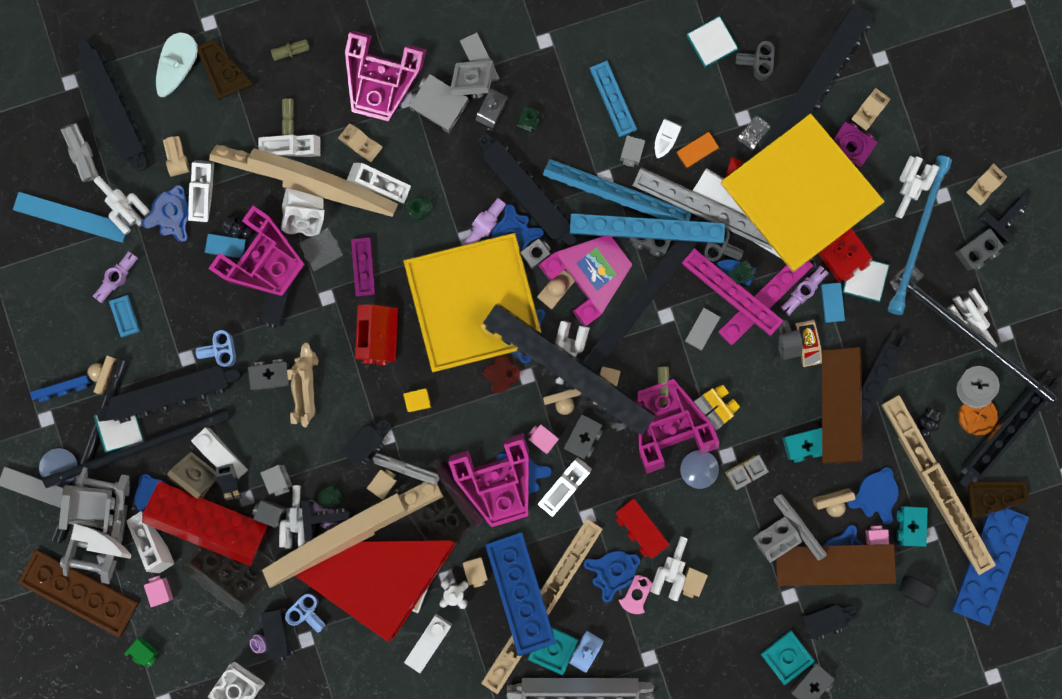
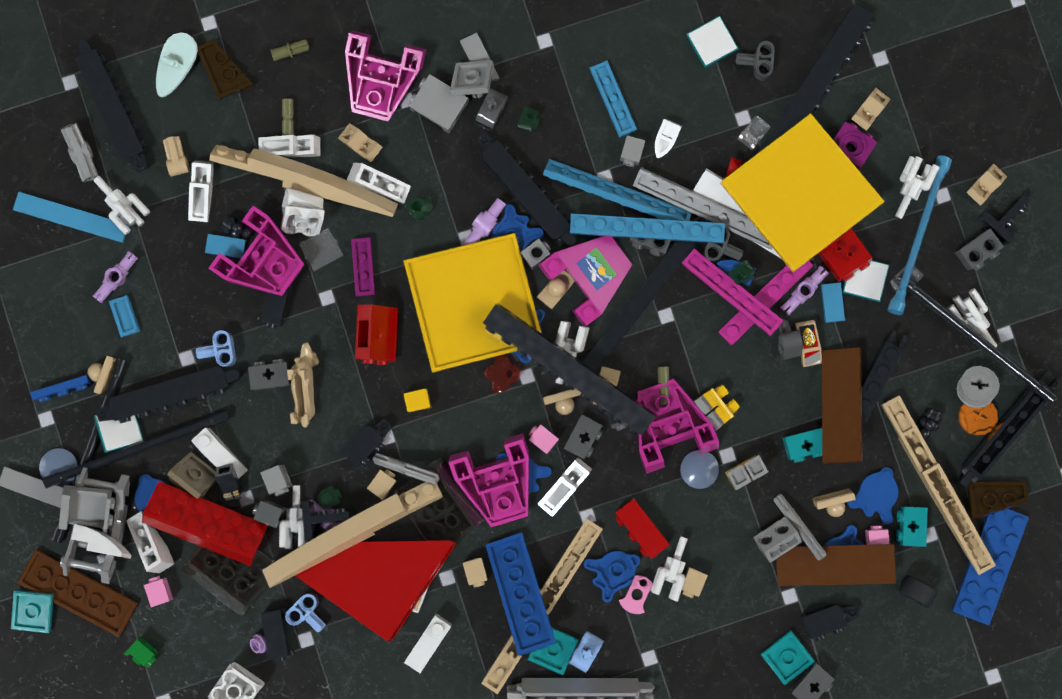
(32, 611): none -> teal tile
(170, 213): blue tile -> none
(454, 594): white plant -> none
(697, 150): orange tile -> none
(702, 329): light grey tile -> none

